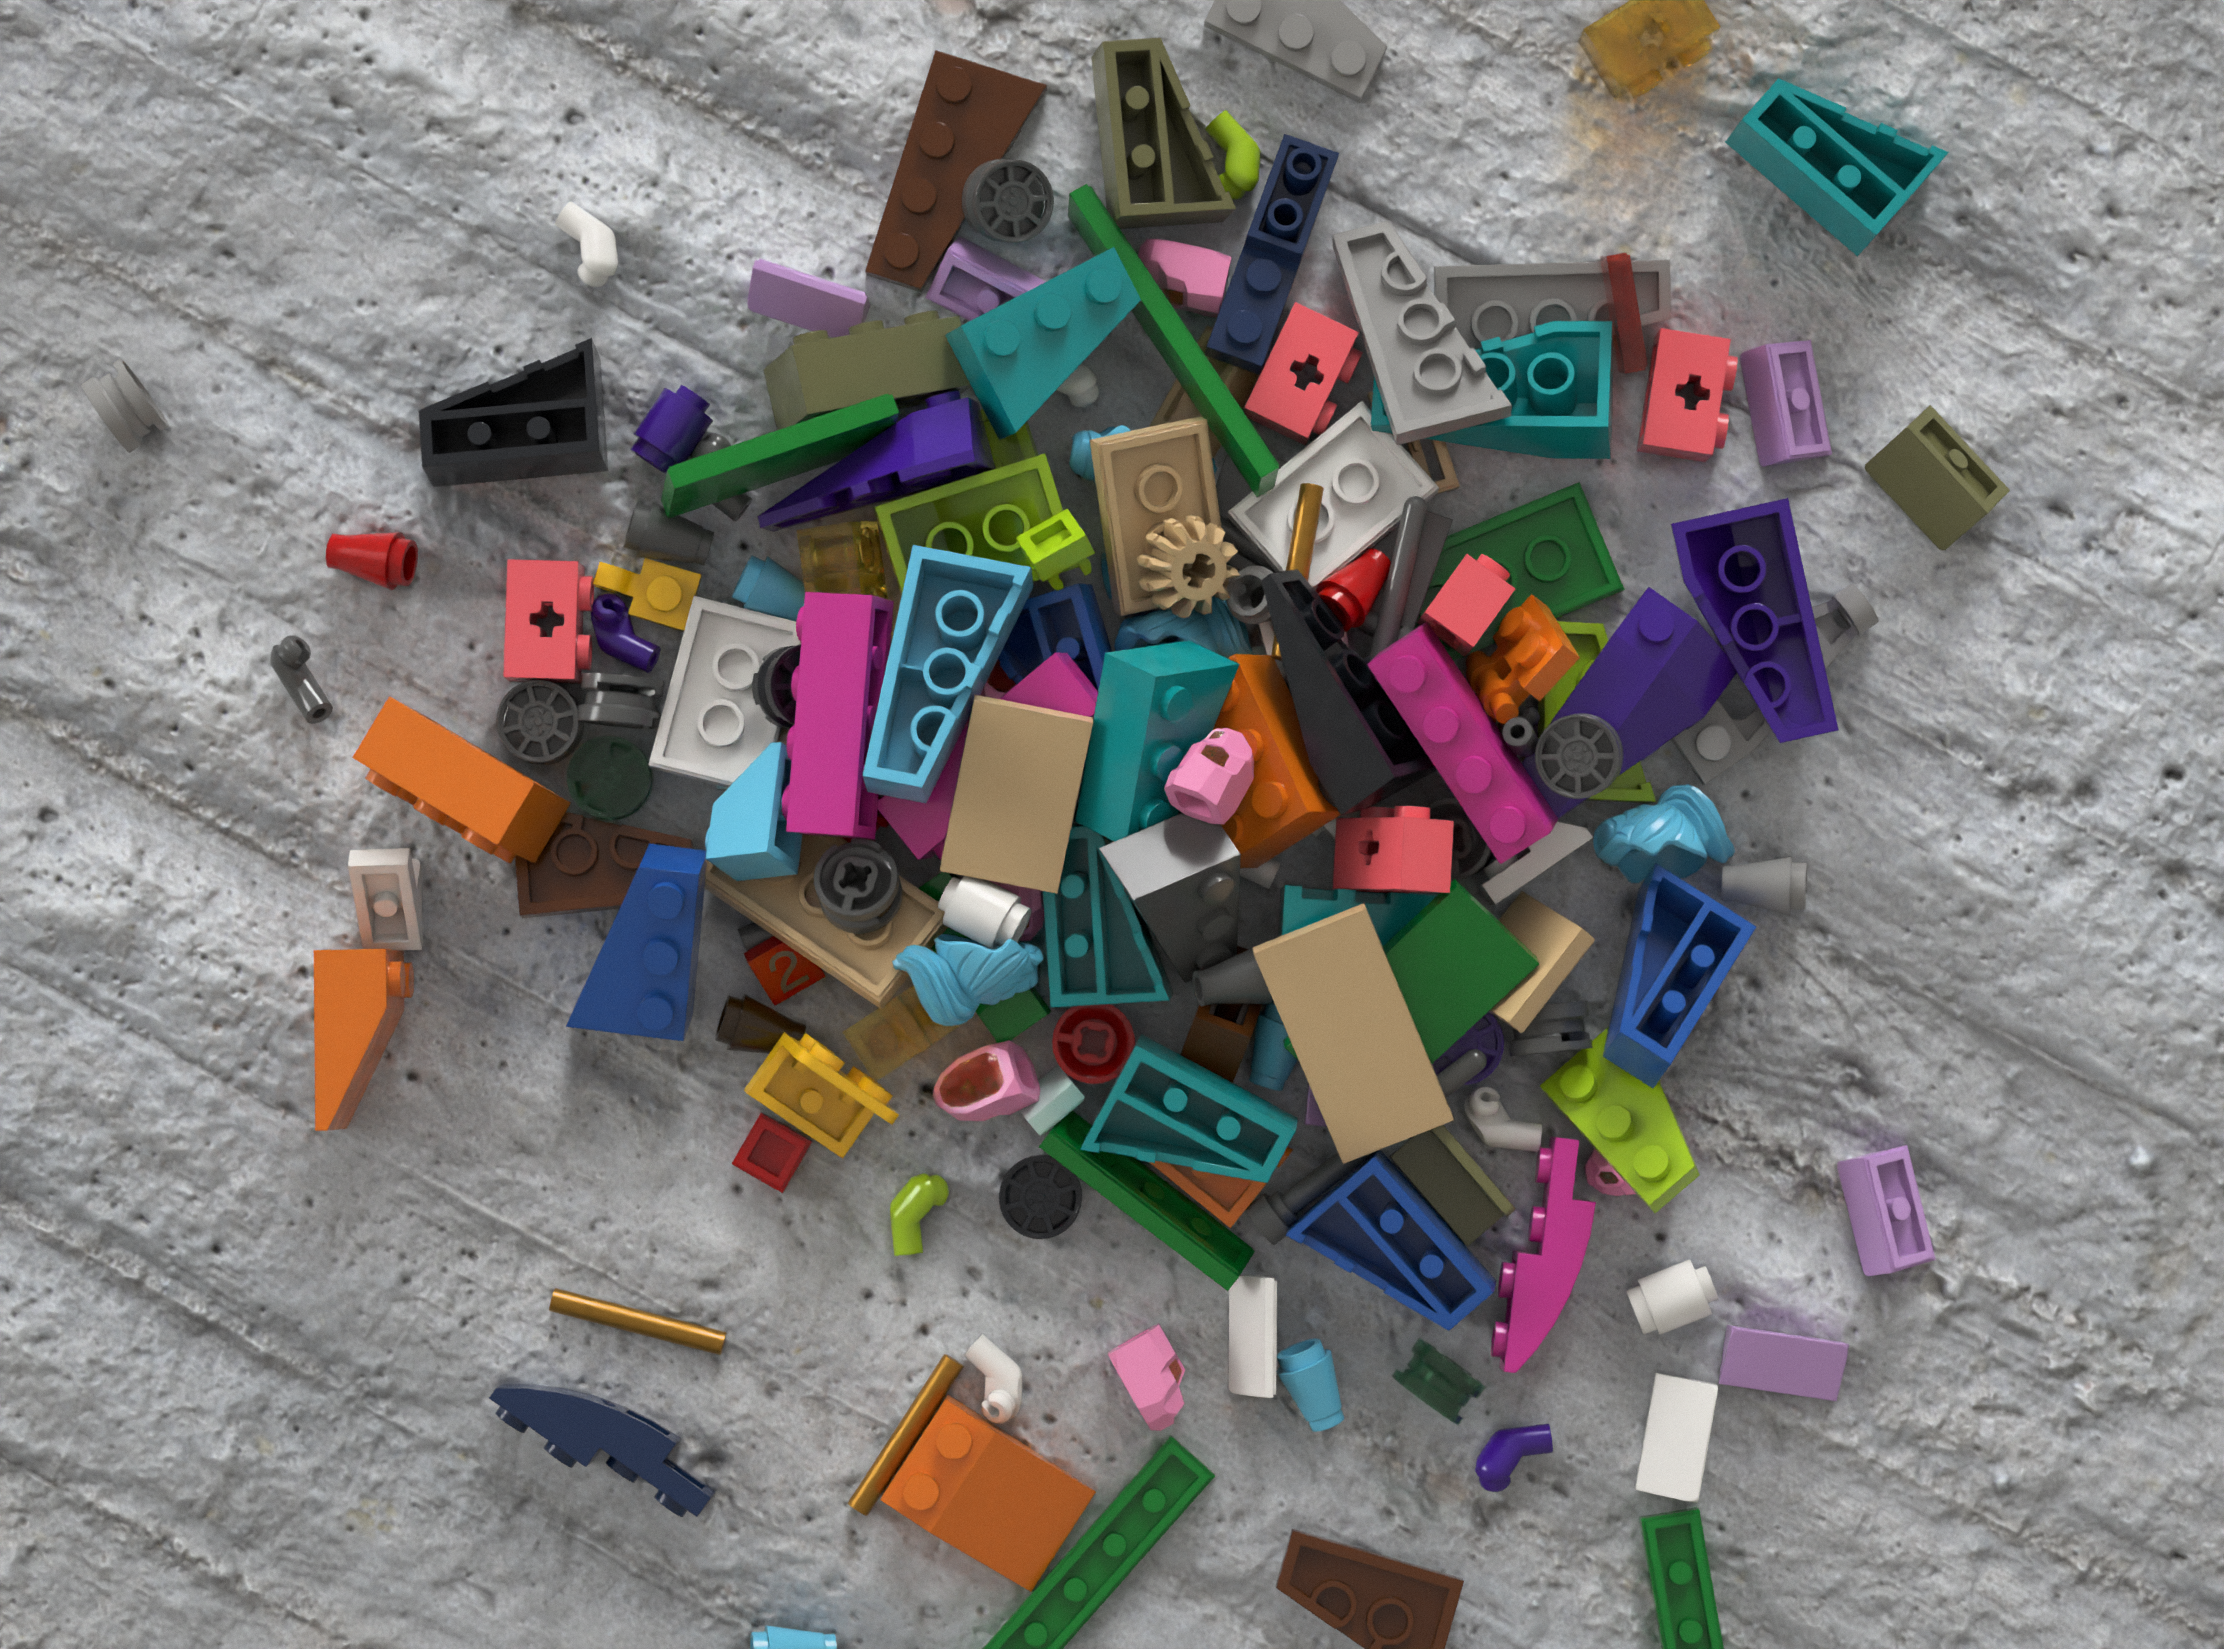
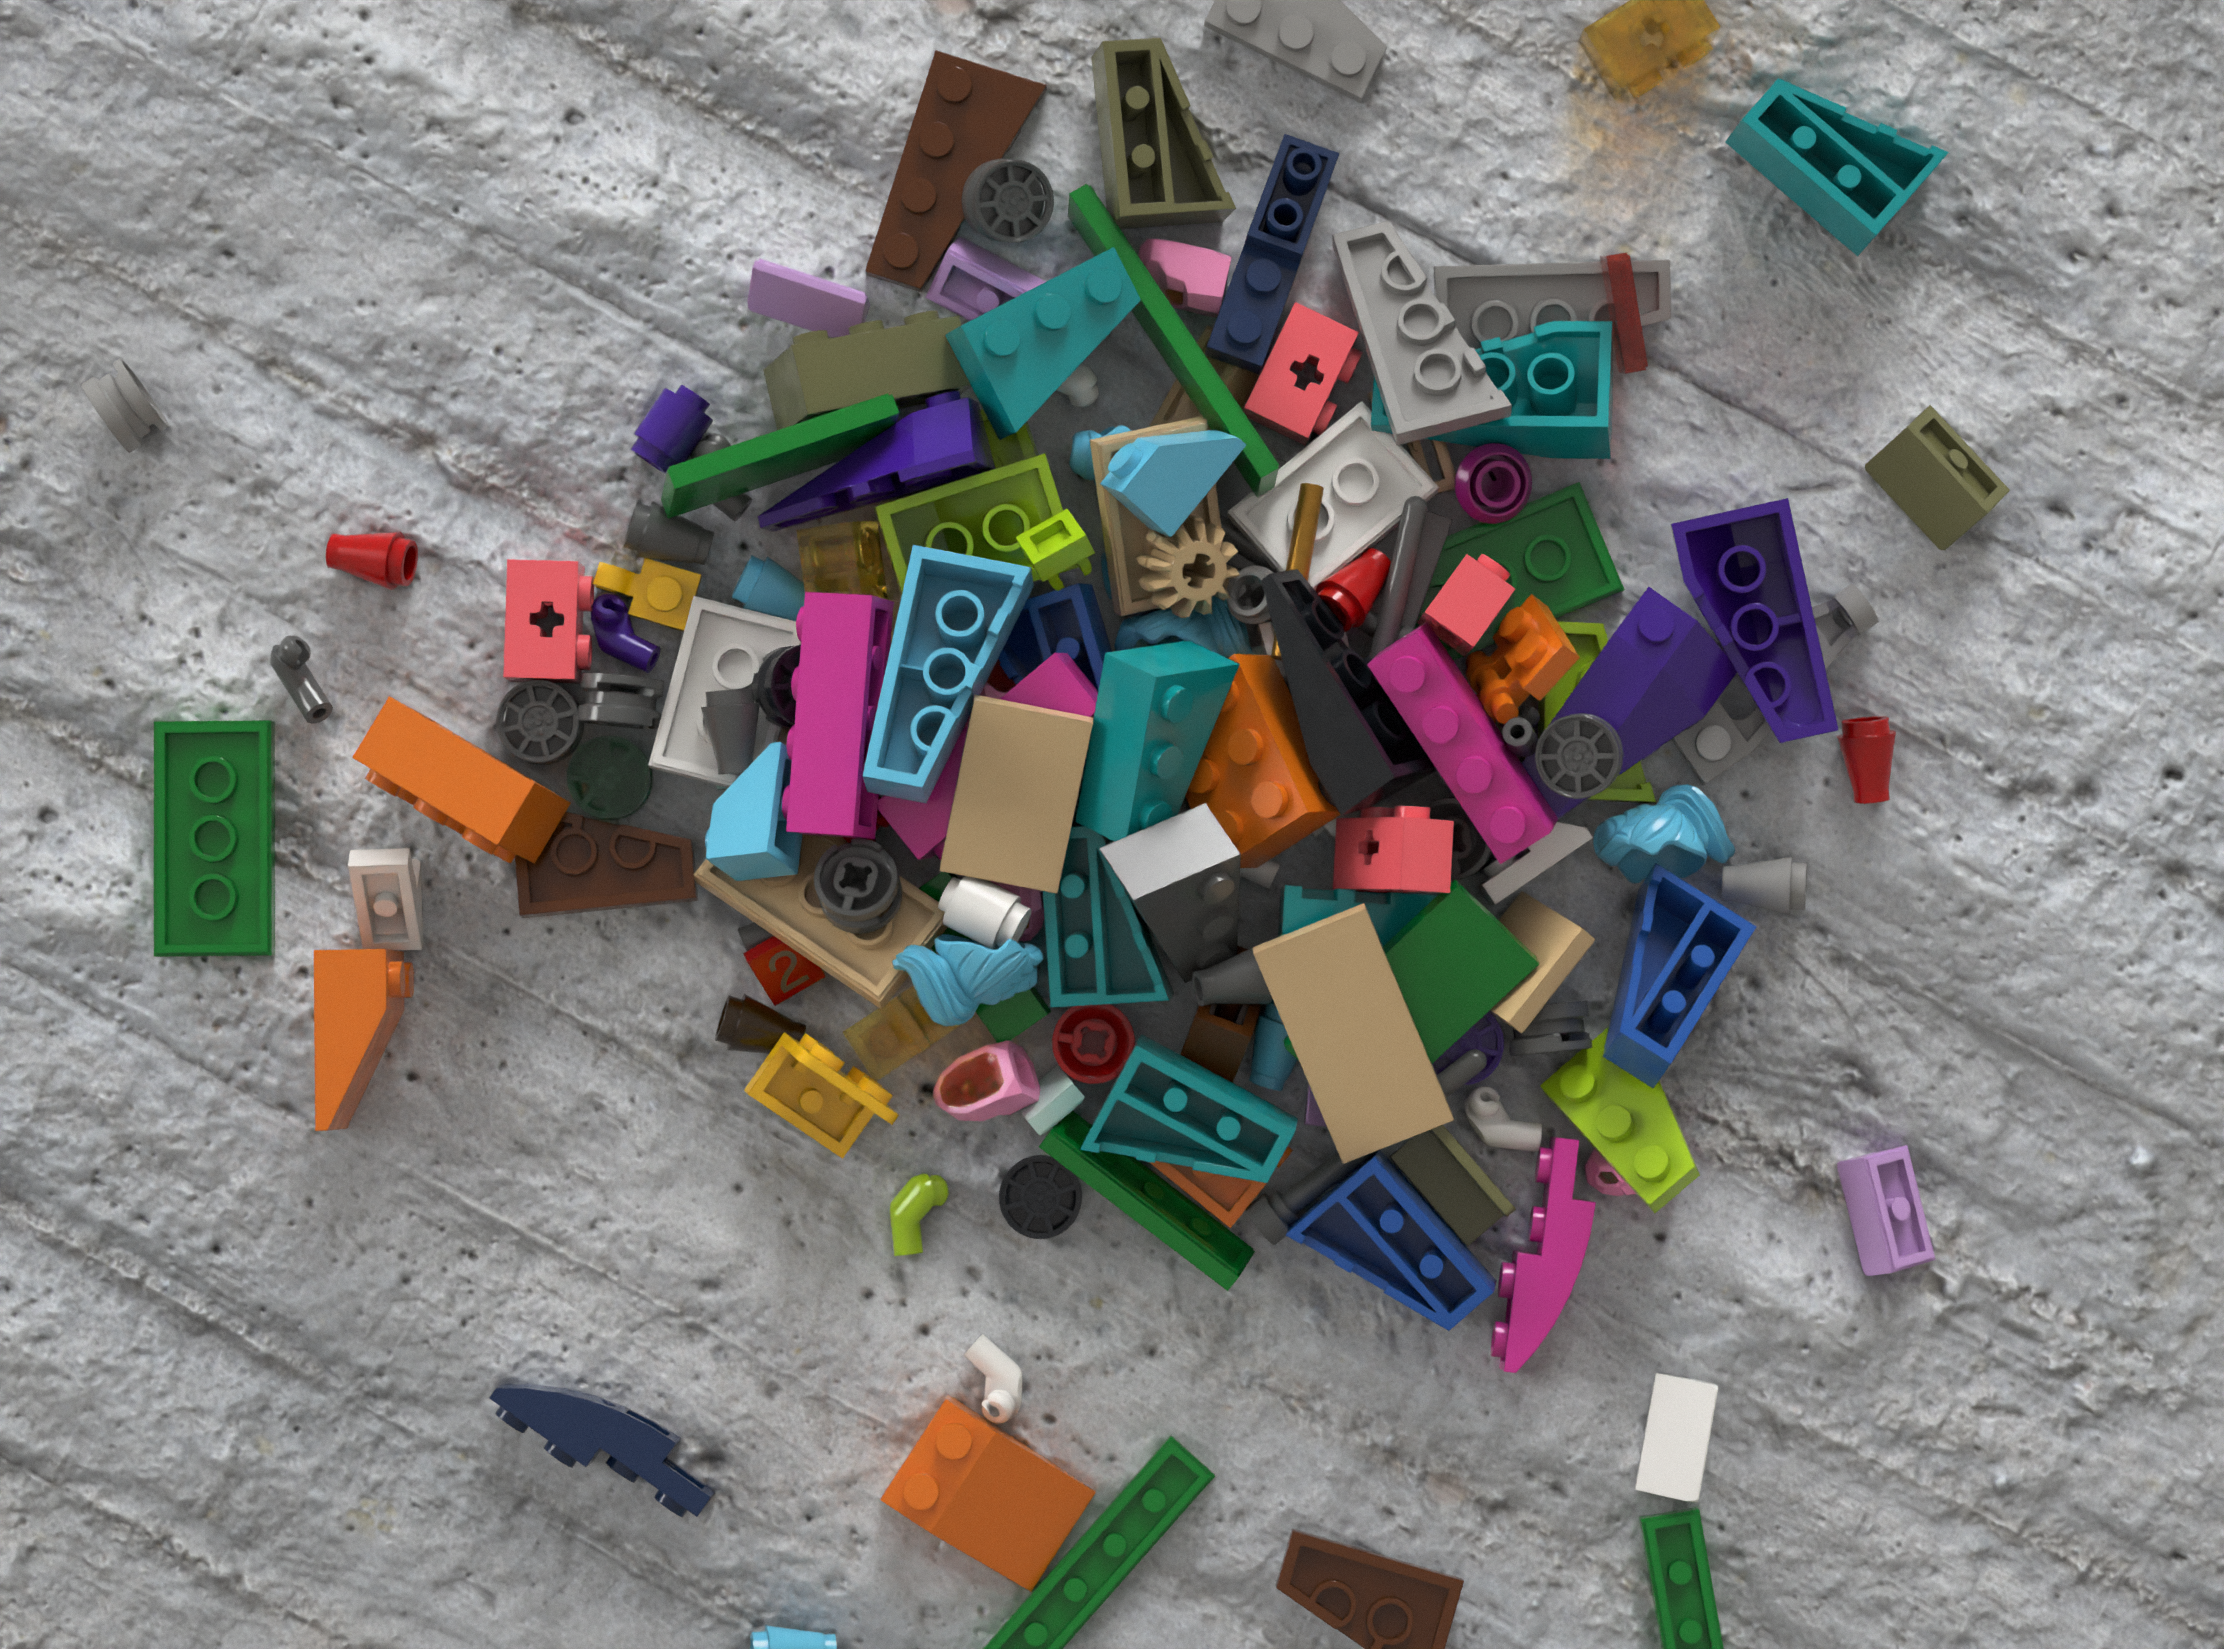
(214, 838): none -> green tile
(521, 426): black wedge -> none
(596, 244): white arm -> none
(637, 1321): pearl gold bar -> none
(650, 955): blue wedge -> none
(732, 728): none -> dark grey cone
(772, 1152): red tile -> none
(905, 1435): pearl gold bar -> none
(1151, 1375): bright pink rock -> none
(1169, 475): none -> medium azure slope
(1212, 777): bright pink rock -> none
(1242, 155): lime arm -> none
(1253, 1336): white slope -> none
(1311, 1381): medium azure cone -> none
(1438, 1381): clear green wheel -> none
(1493, 483): none -> magenta cone
(1505, 1451): dark purple arm -> none
(1672, 1297): white brick -> none
(1674, 362): coral brick -> none
(1782, 1363): lavender slope -> none
(1785, 403): lavender slope -> none
(1868, 756): none -> red cone

